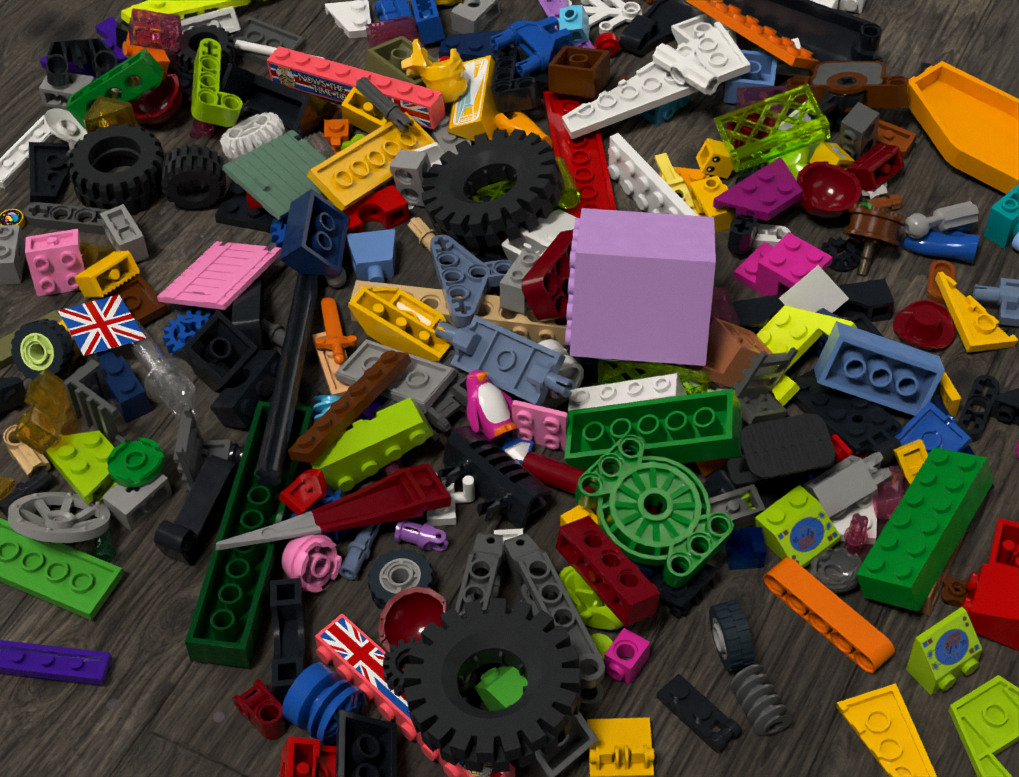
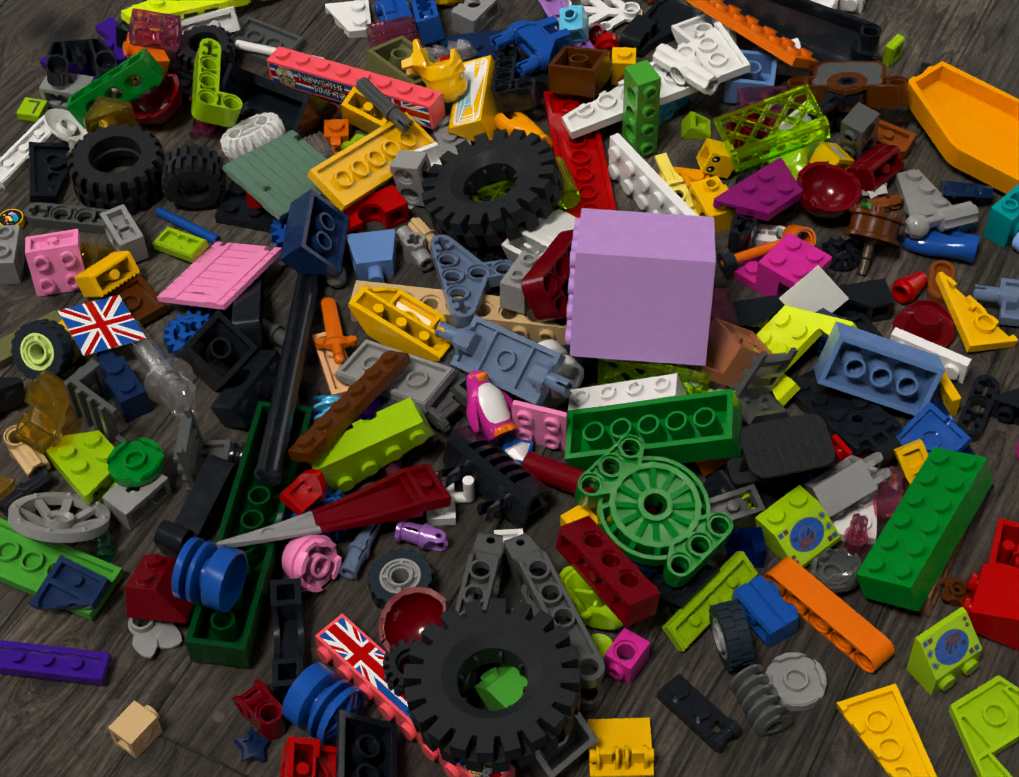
(32, 109): none -> lime tile
(70, 587): none -> dark blue wing
(136, 728): none -> tan brick
(151, 594): none -> dark red slope
(153, 636): none -> light grey plate
(180, 244): none -> lime plate
(187, 225): none -> blue piece
(209, 574): none -> blue wheel
(251, 746): none -> dark blue piece
(414, 248): none -> light grey axle
(463, 47): none -> clear slope
(593, 31): none -> dark red hinge
(620, 59): none -> yellow brick
(641, 107): none -> bright green brick
(694, 616): none -> lime tile
(695, 127): none -> lime slope
(730, 260): none -> orange piece
(767, 611): none -> blue brick
(797, 680): none -> light grey tile
(893, 50): none -> lime tile
(907, 288): none -> red cone
(919, 193): none -> light grey wing
(955, 364): none -> white plate
(976, 192): none -> dark blue wing

